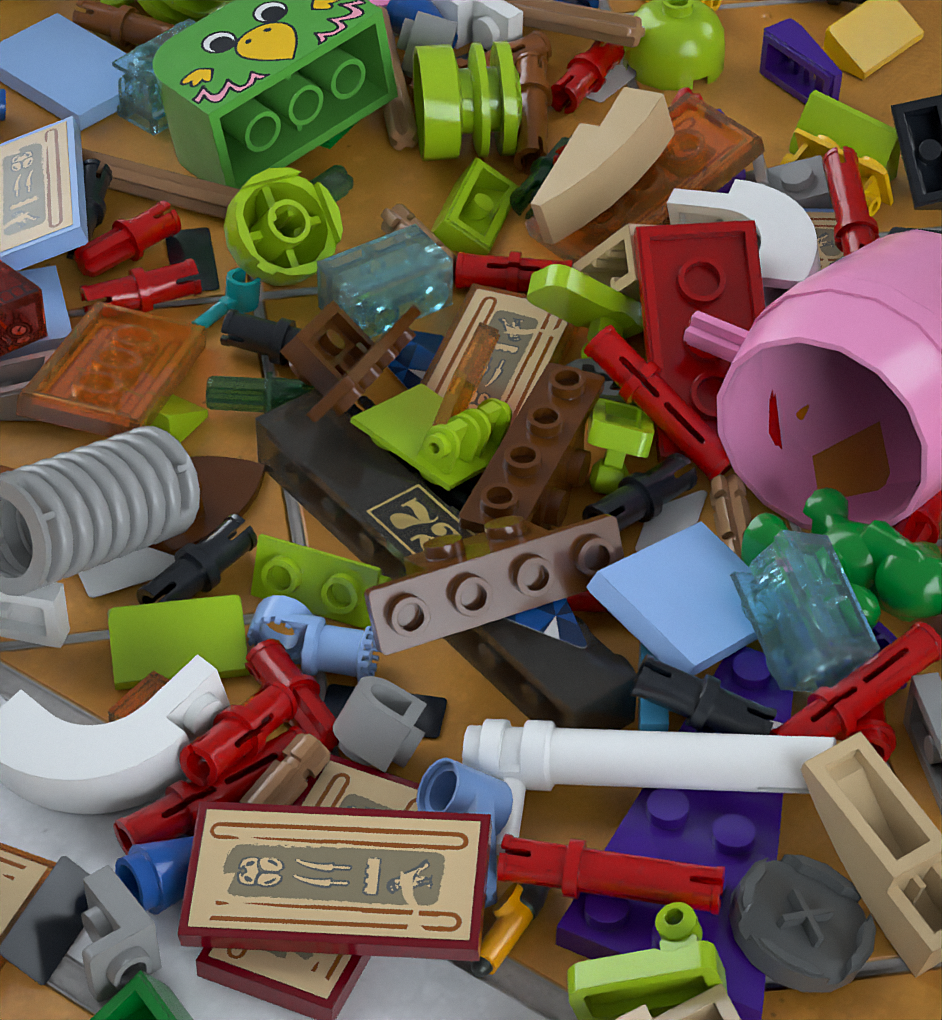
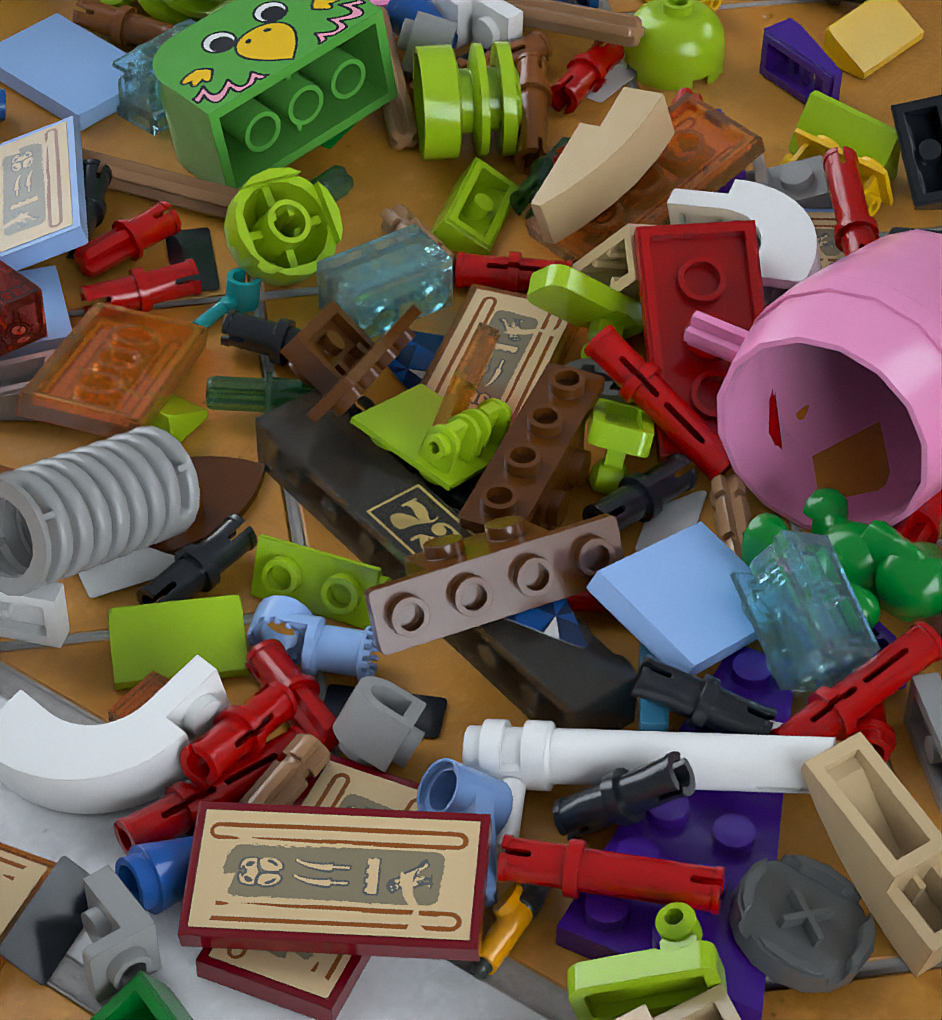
(624, 796): none -> black pin

